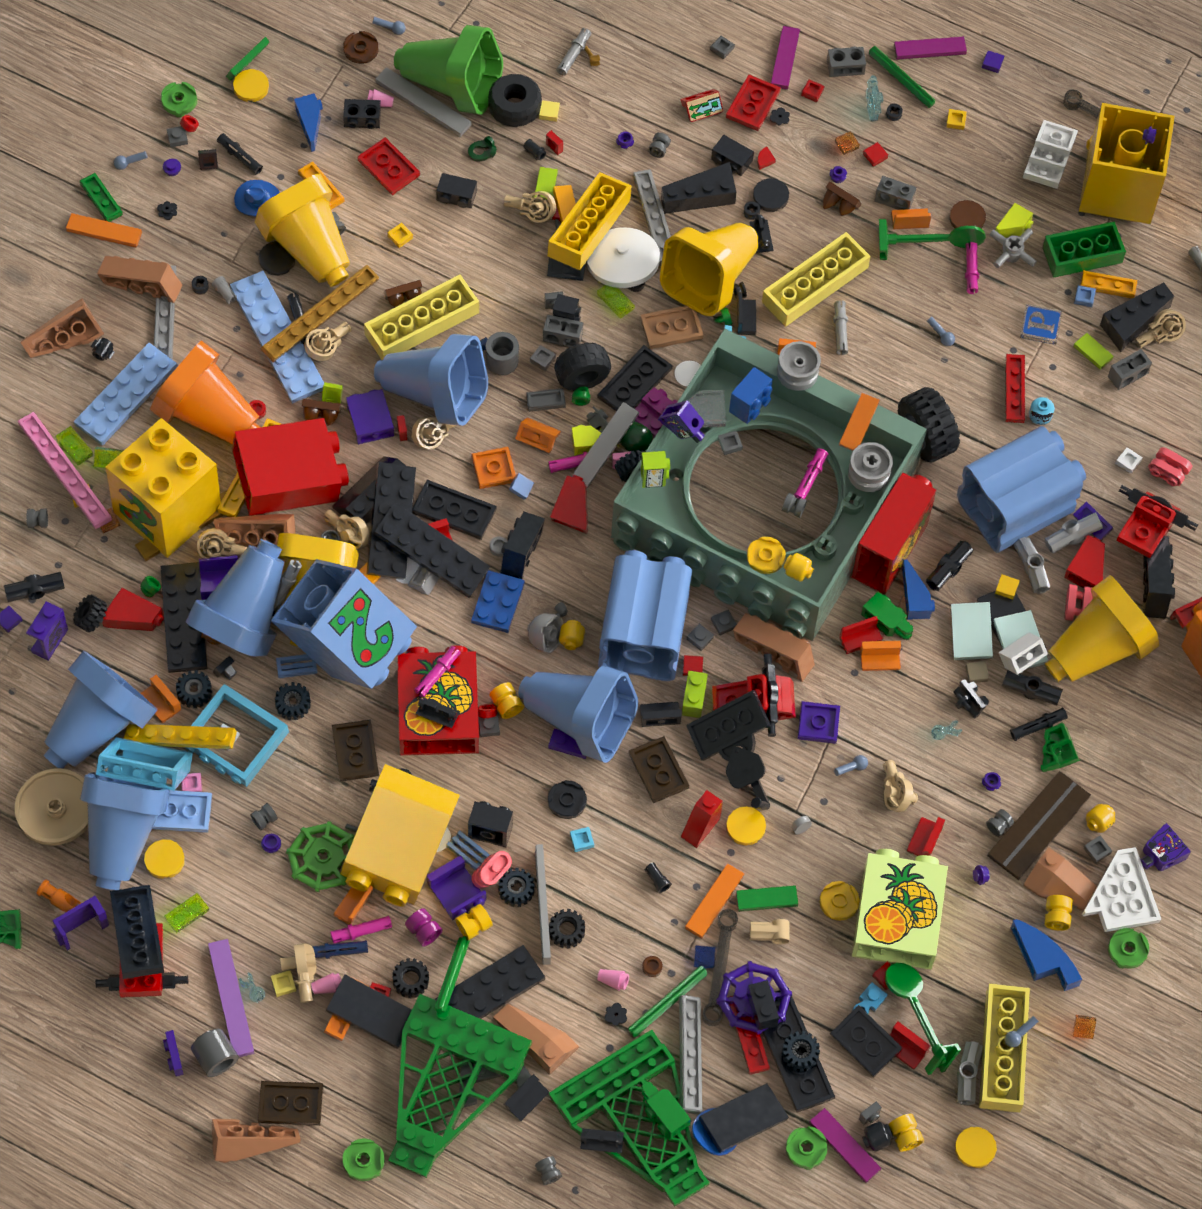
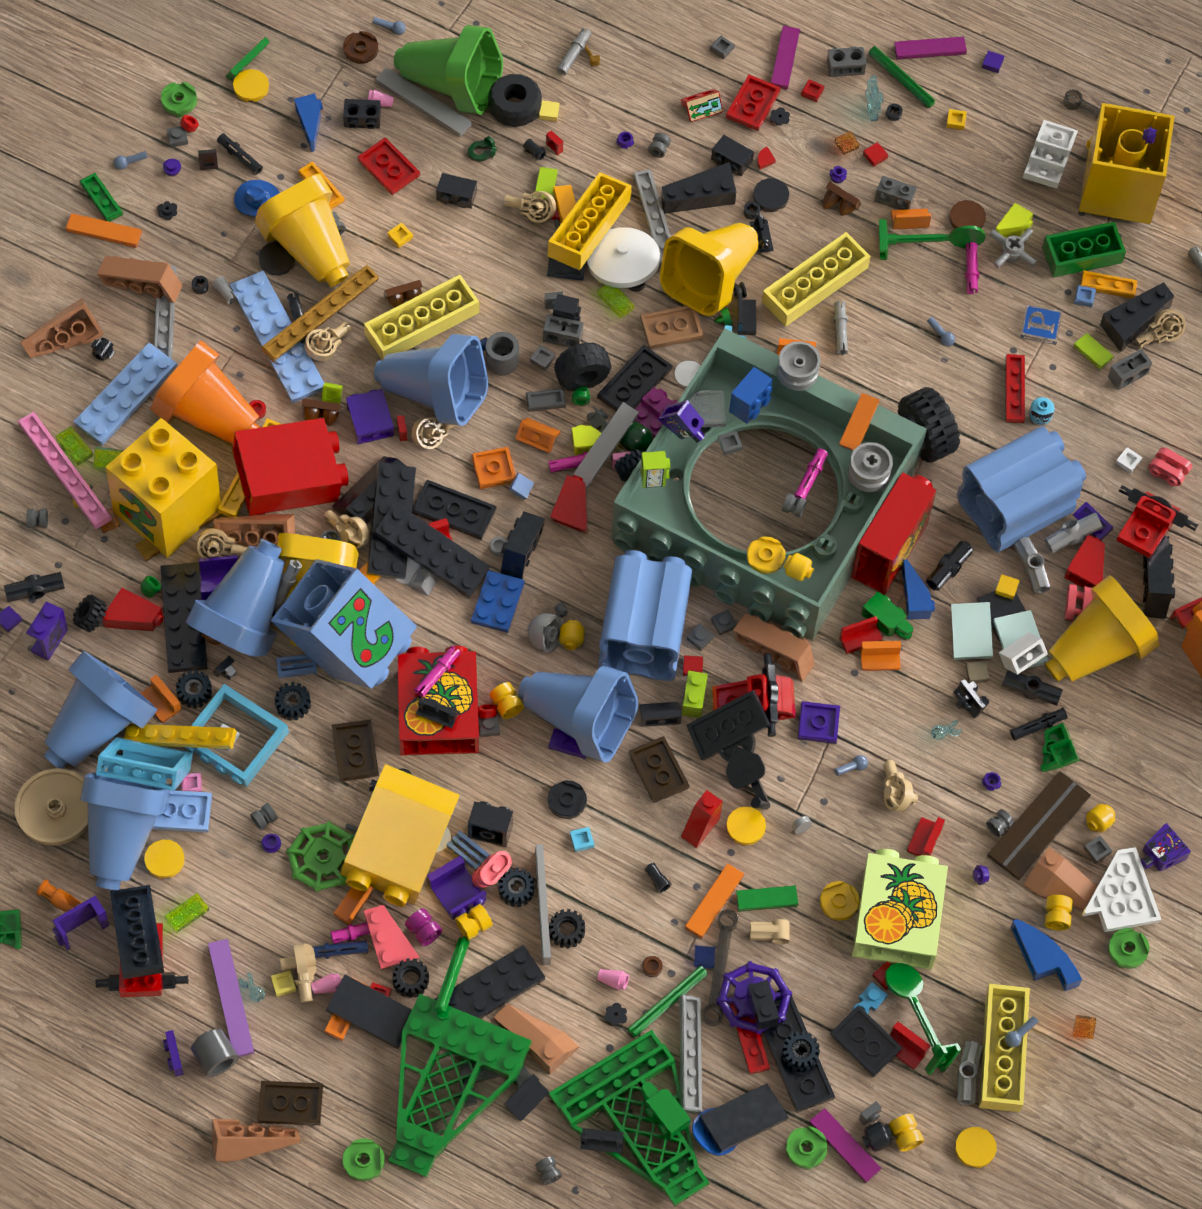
(388, 939): none -> coral wing

